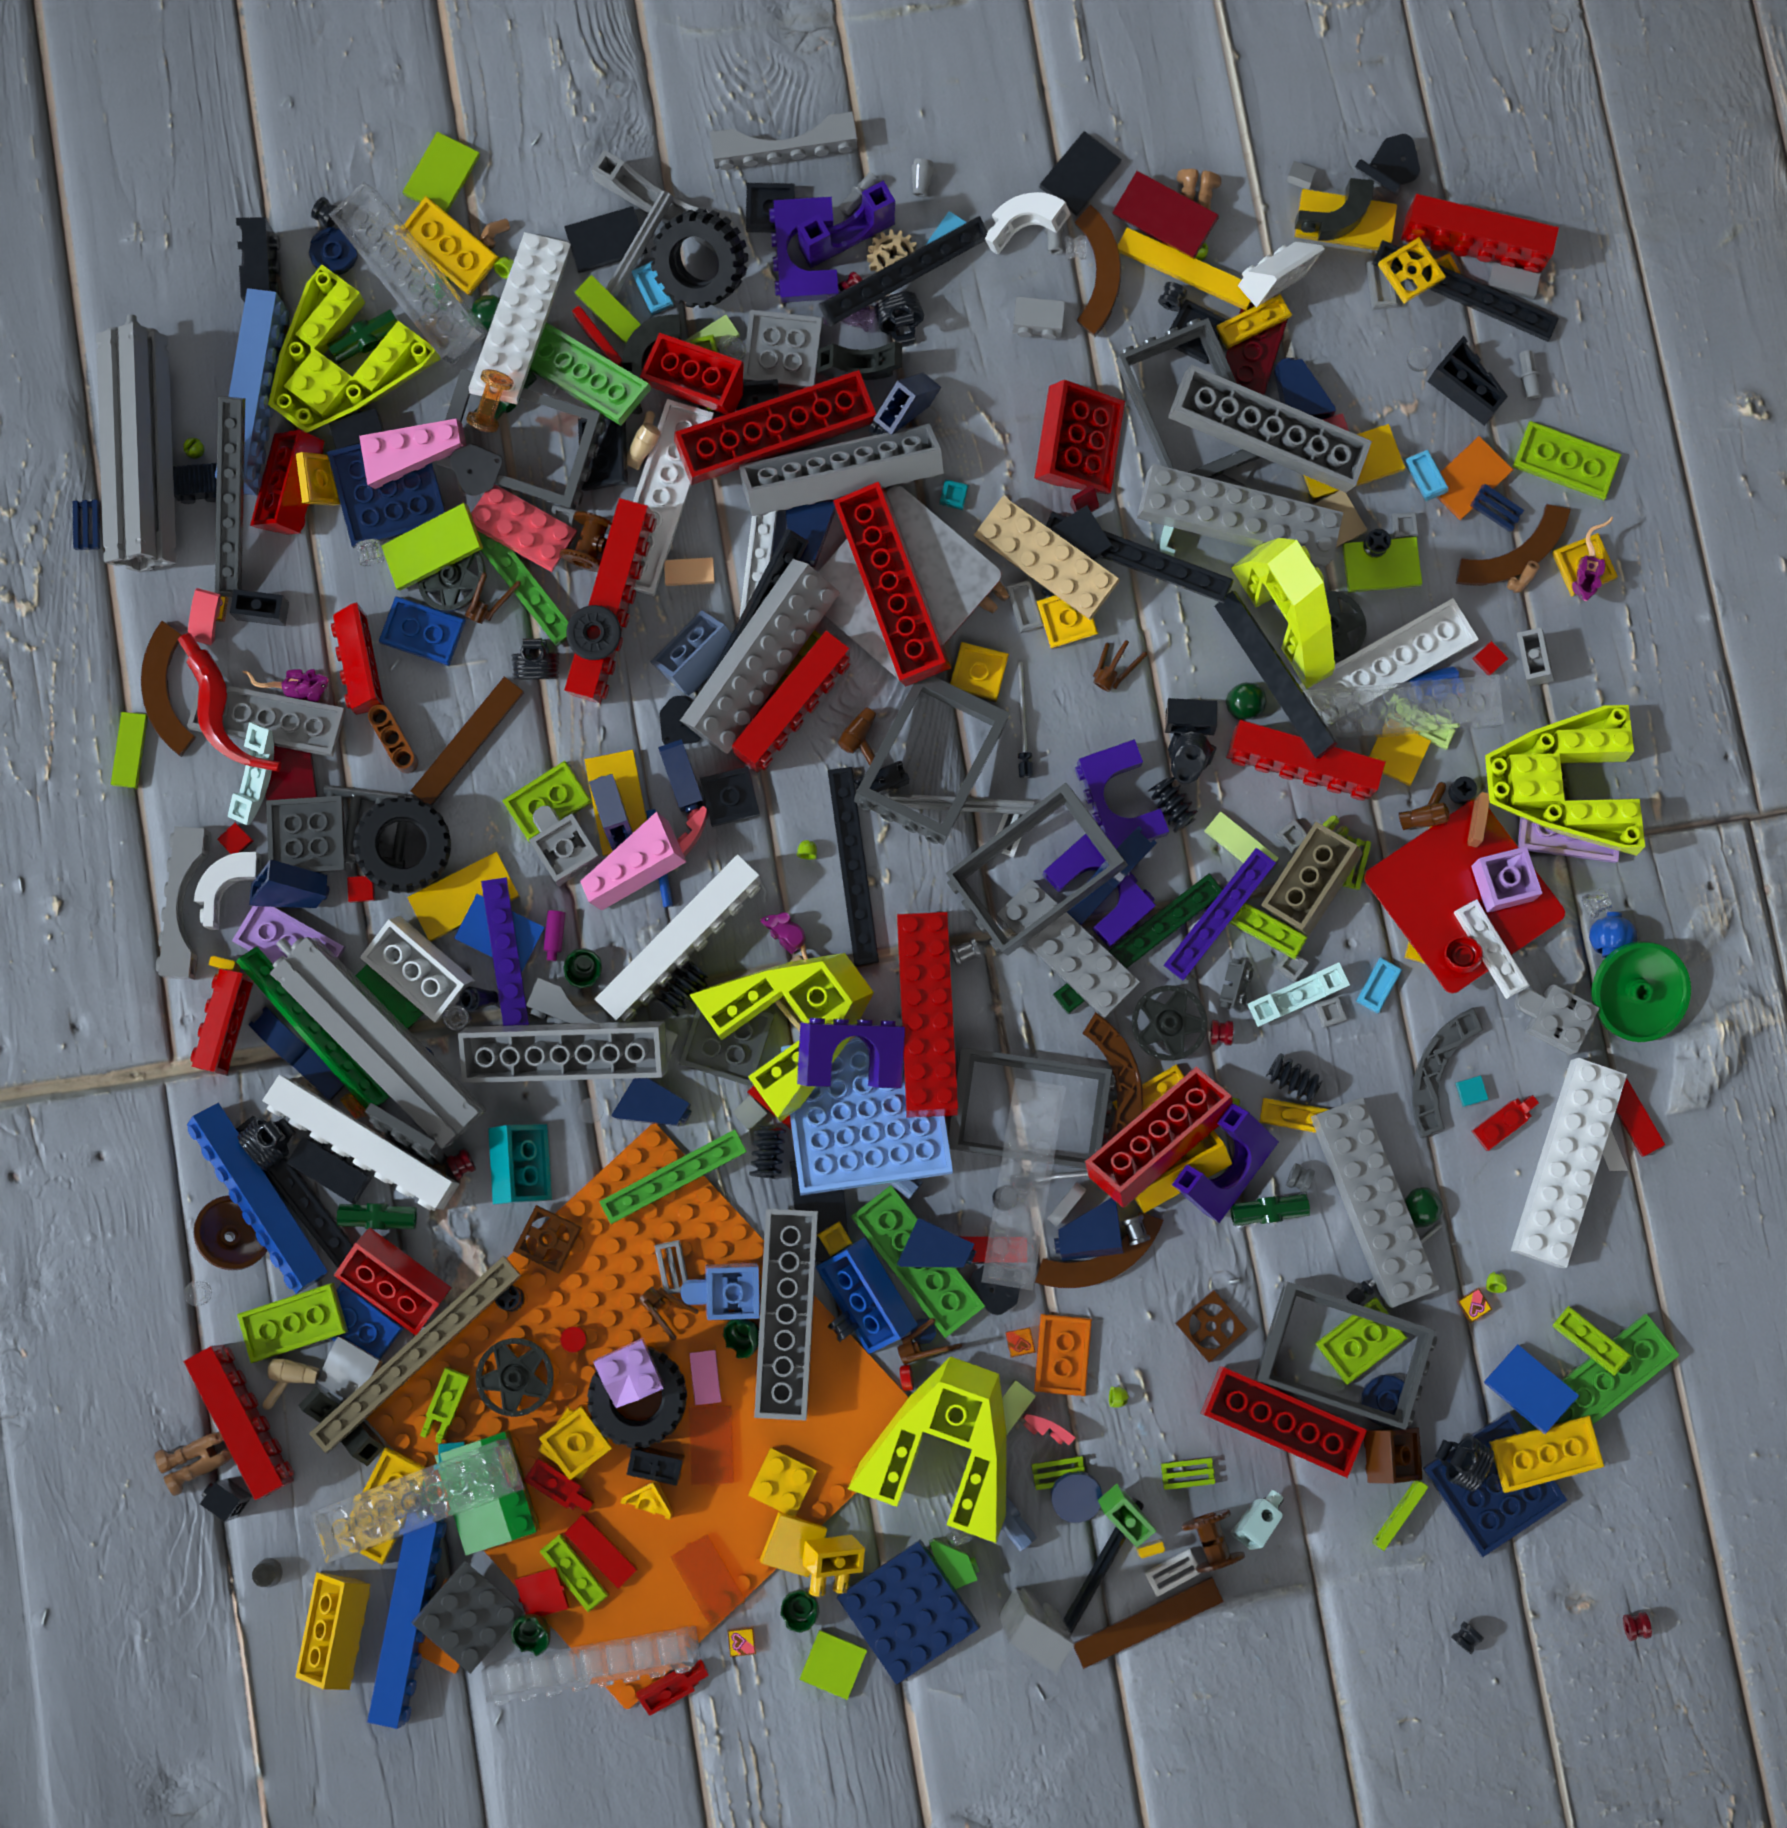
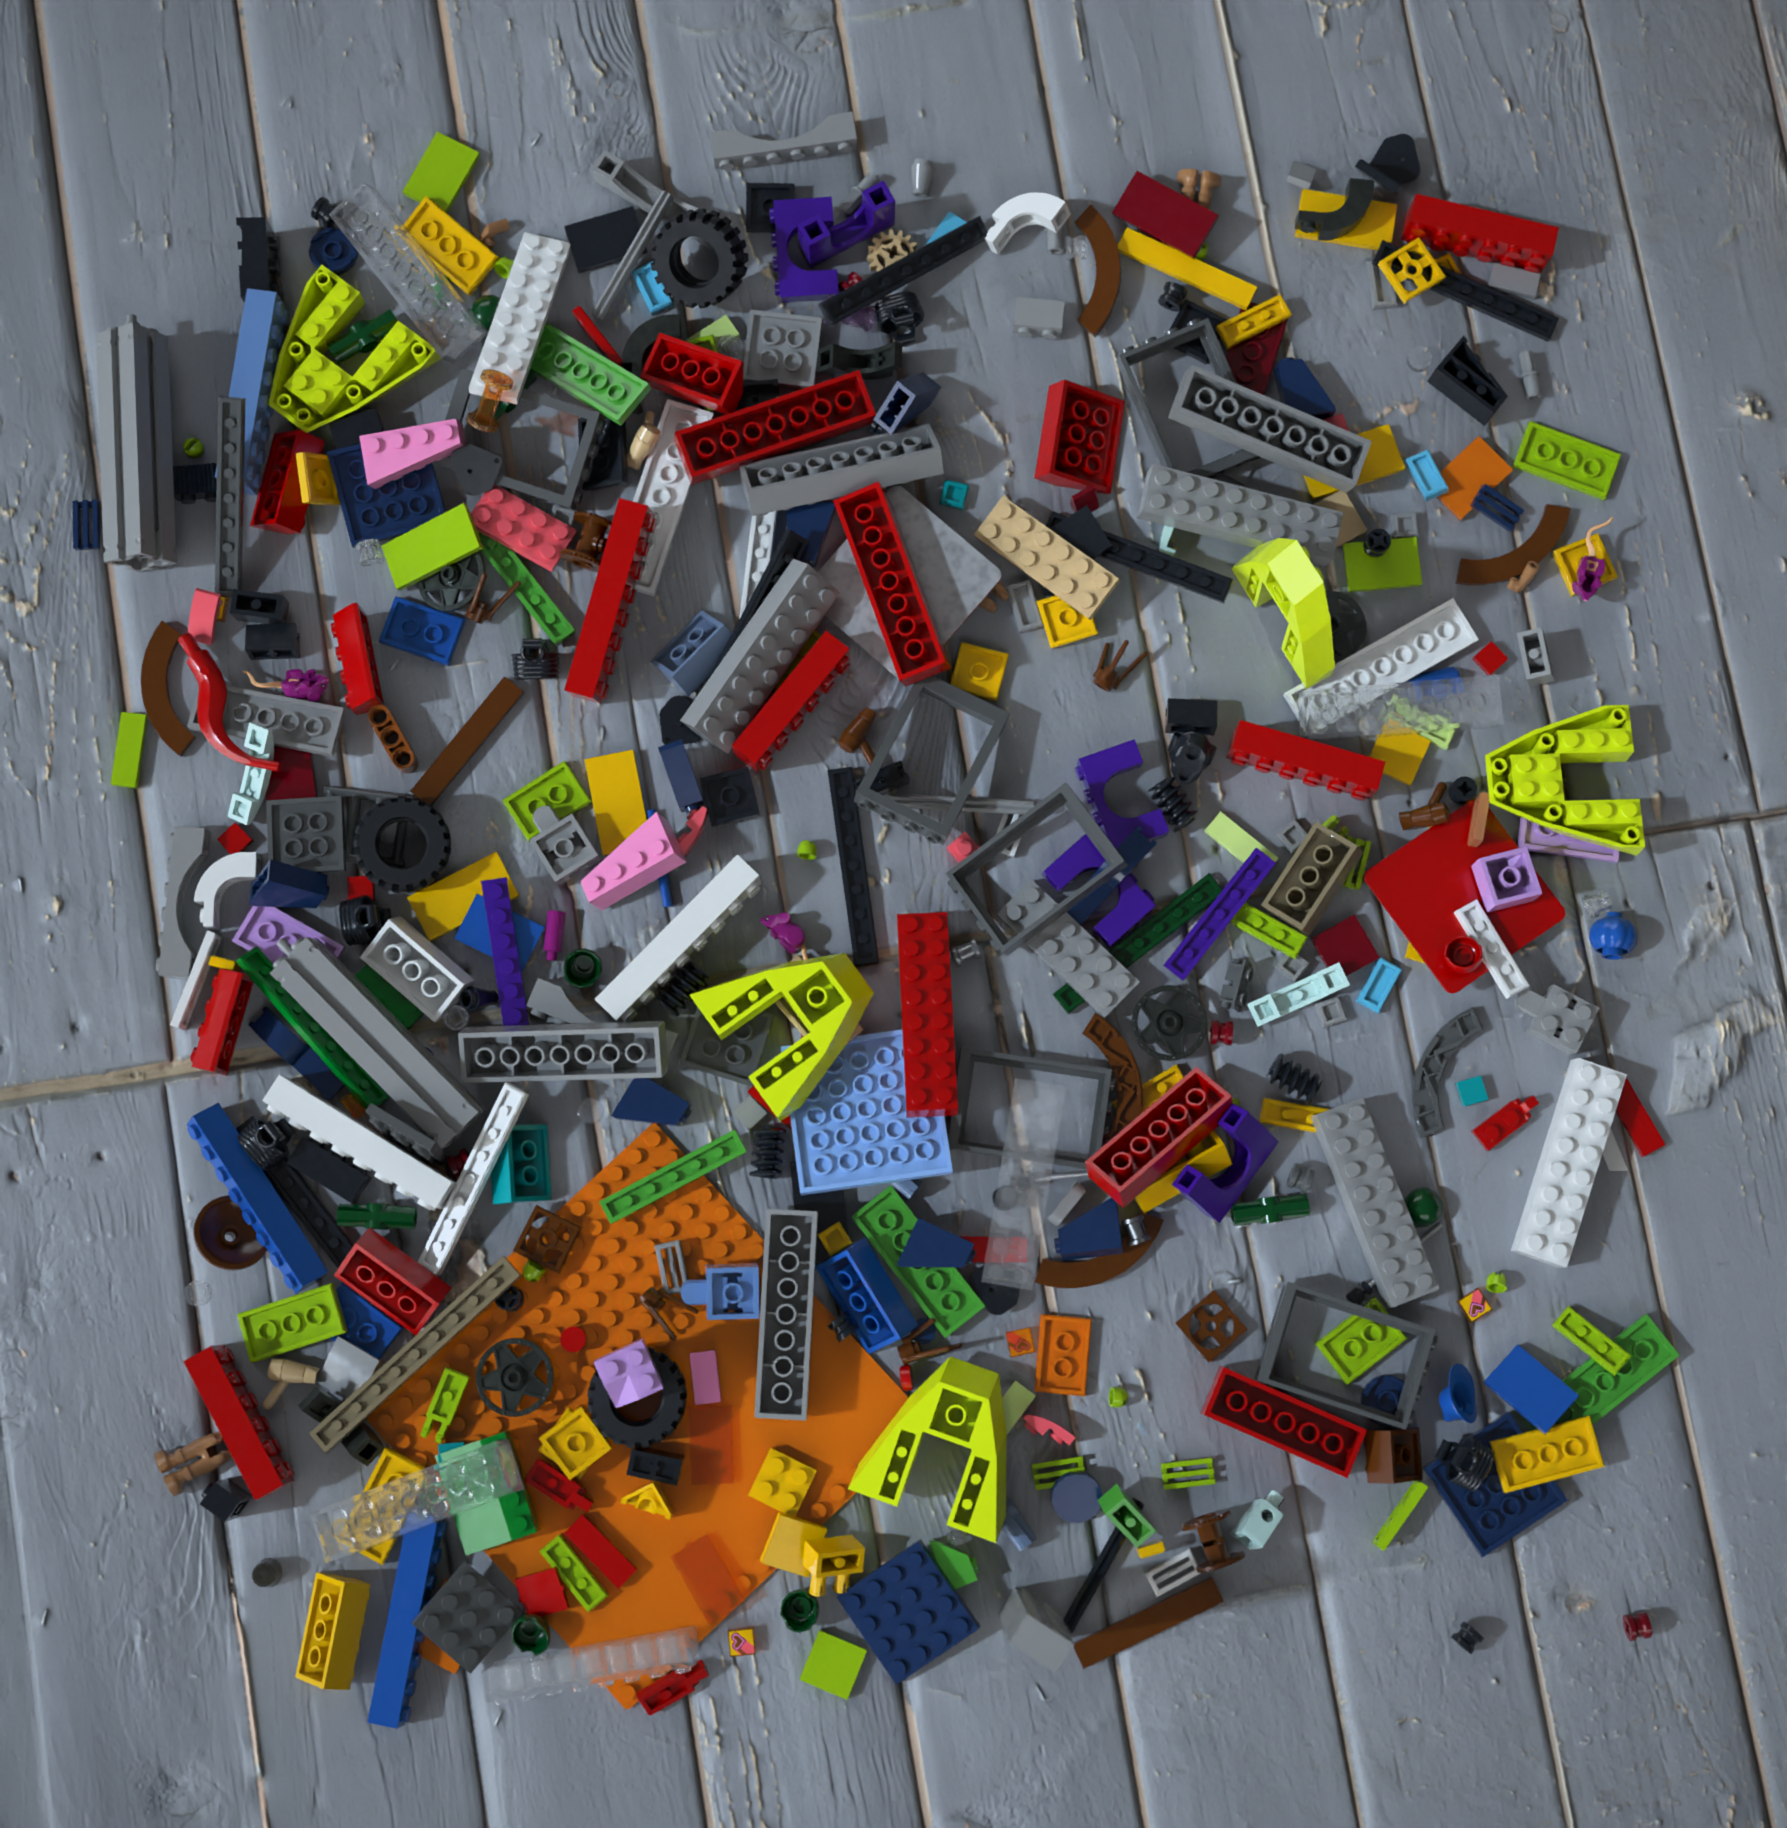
(195, 981): none -> white tile
(272, 641): none -> black hinge
(358, 917): none -> black piece
(473, 1178): none -> white tile
(533, 1271): none -> lime hinge
(580, 623): black wheel -> none
(607, 308): lime tile -> none
(611, 810): dark blue slope -> none
(689, 571): light nougat tile -> none
(742, 1337): dark green hair -> none
(820, 1040): dark purple arch -> none
(962, 847): none -> coral plate
(1025, 766): piece -> none
(1080, 172): black tile -> none
(1246, 701): dark green hair -> none
(1276, 675): black tile -> none
(1279, 271): white slope -> none
(1346, 945): none -> dark red tile
(1458, 1397): none -> blue piece
(1641, 991): green dish -> none

